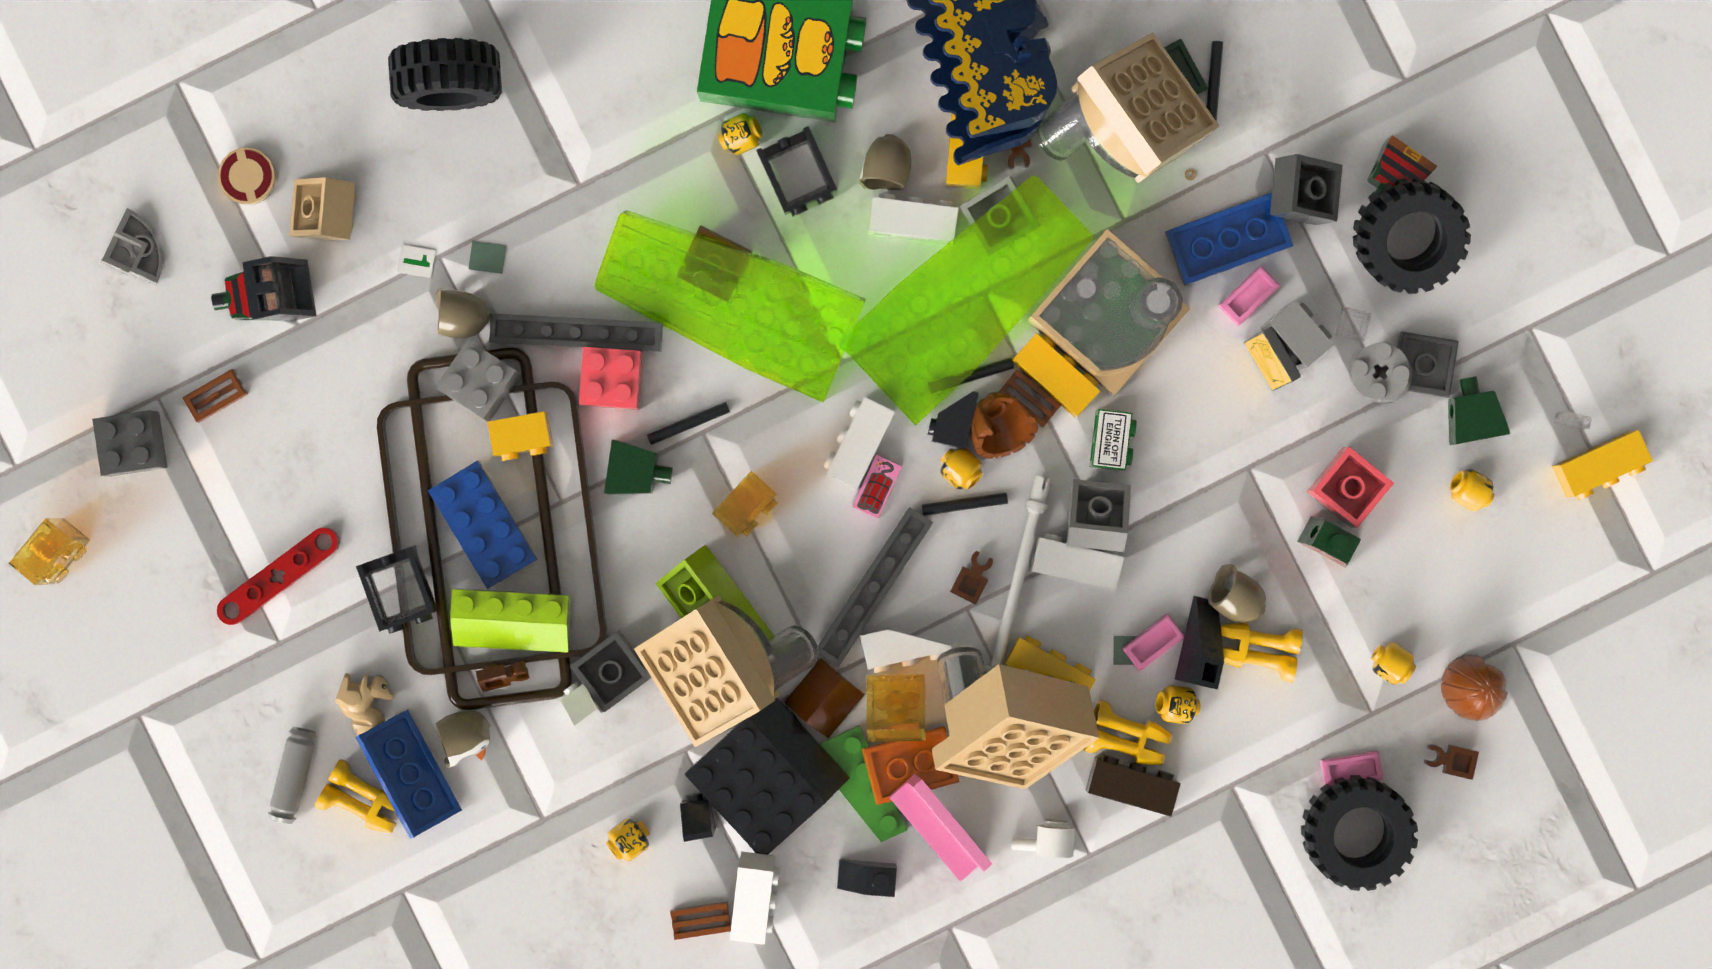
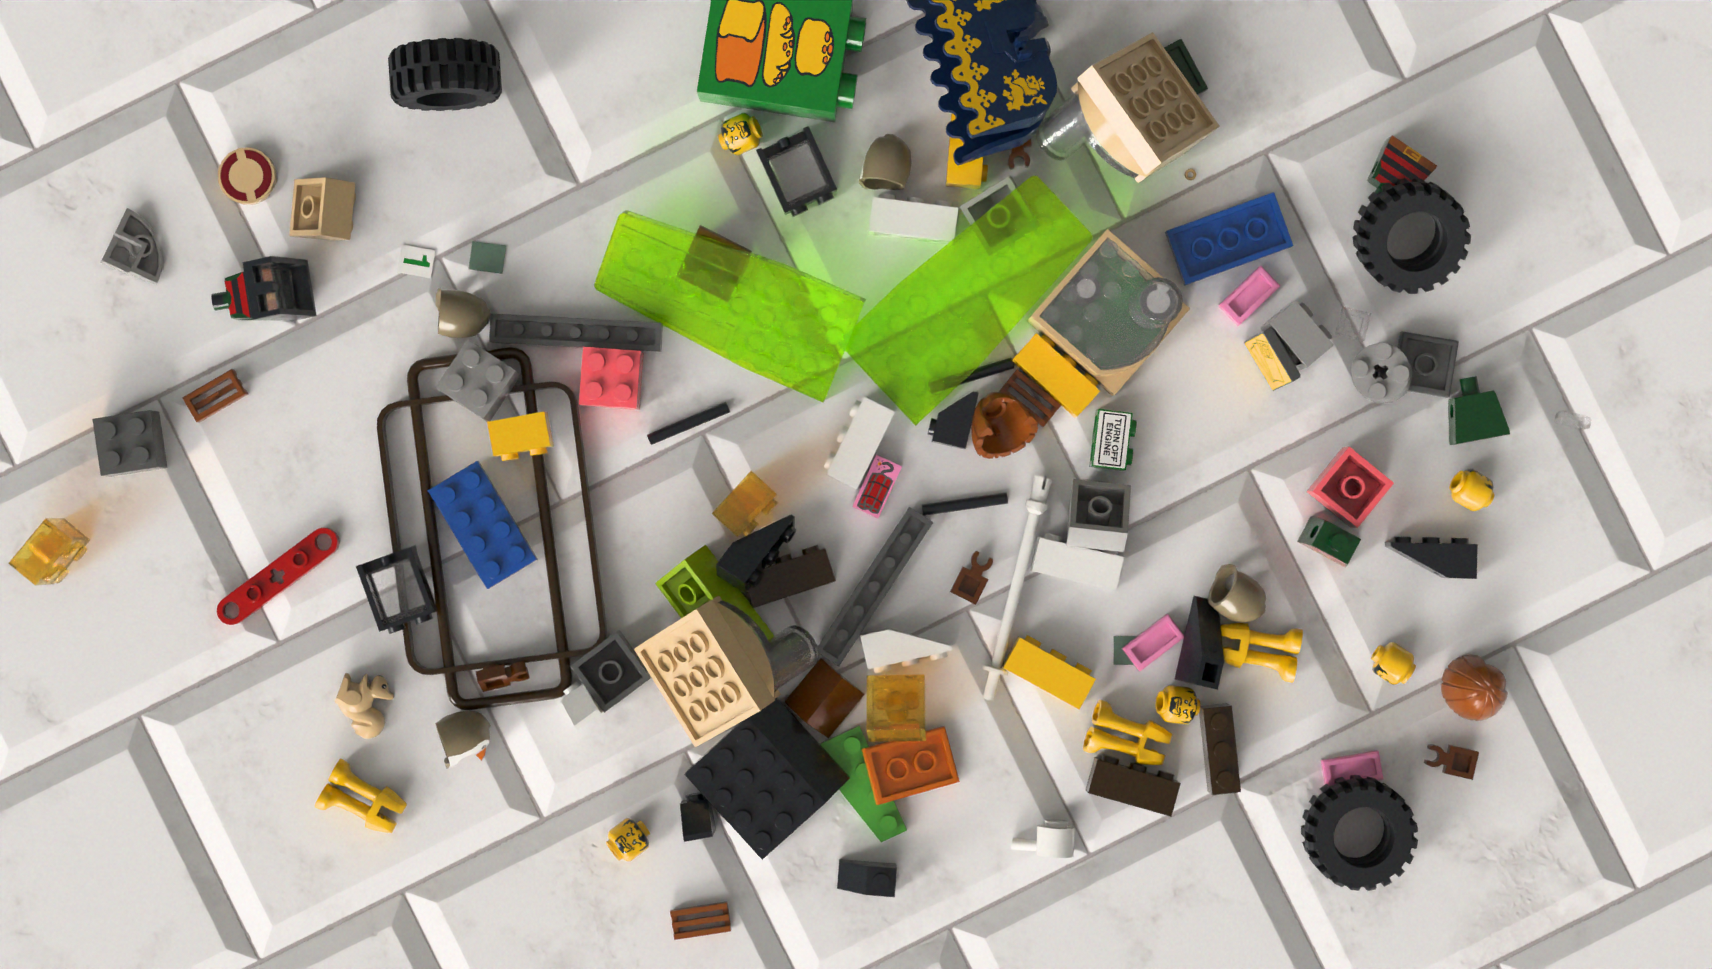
(292, 775): light grey axle -> none
(408, 774): blue plate -> none
(511, 620): lime slope -> none
(634, 470): dark green torso -> none
(749, 556): none -> black slope
(754, 897): white brick -> none
(793, 576): none -> dark brown brick
(939, 828): bright pink panel -> none
(961, 468): yellow head -> none
(1009, 721): tan piece -> none
(1214, 77): black bar -> none
(1219, 749): none -> dark brown brick
(1306, 189): dark grey brick -> none
(1443, 559): none -> black slope
(1603, 464): yellow brick -> none

